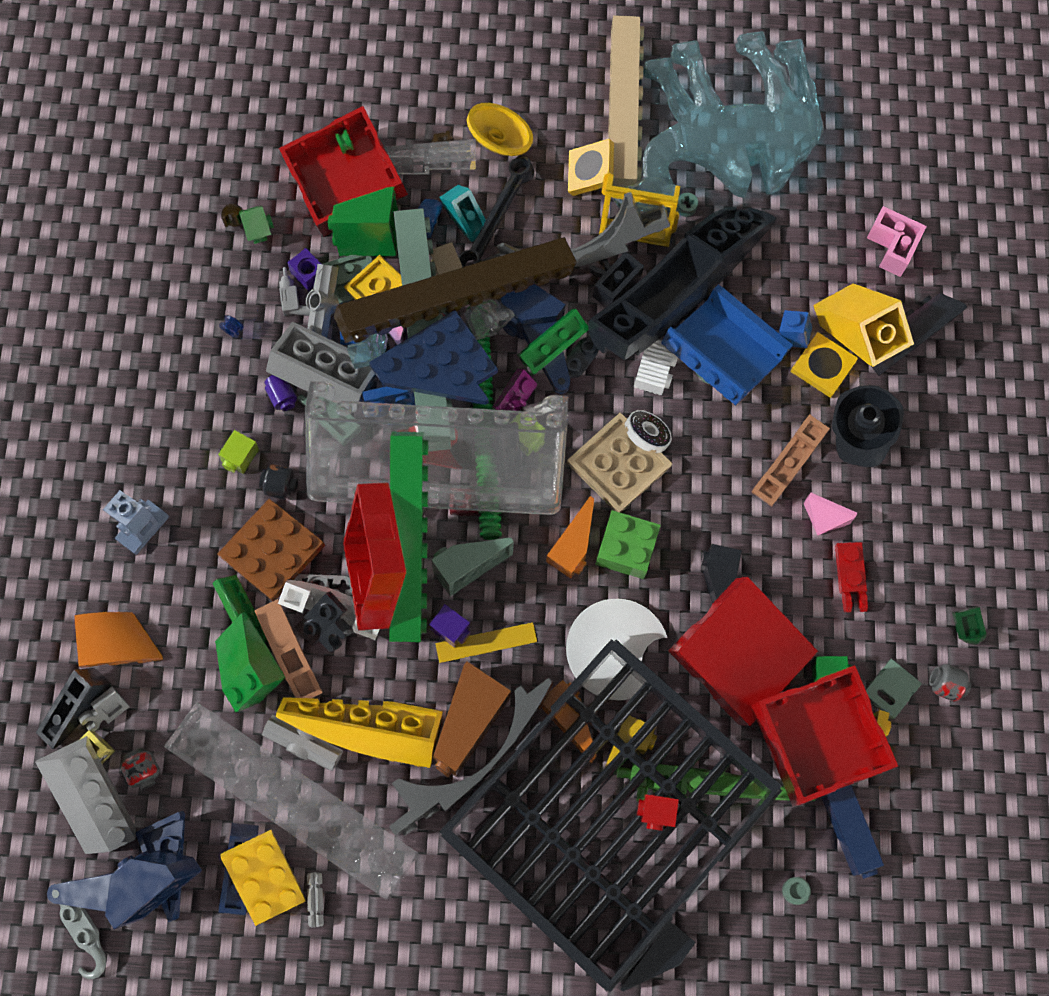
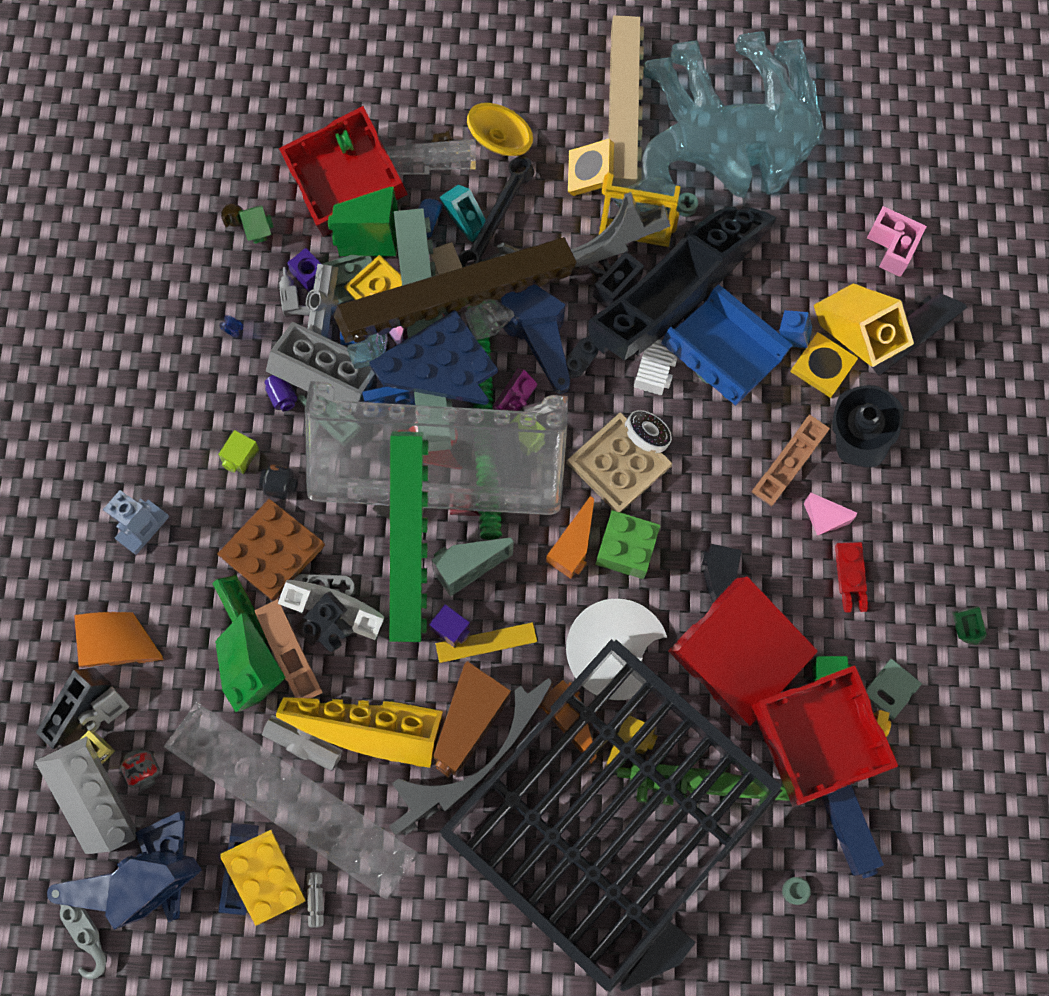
(374, 556): red tile -> none
(553, 341): green plate -> none
(658, 811): red brick -> none
(950, 682): dark grey head -> none

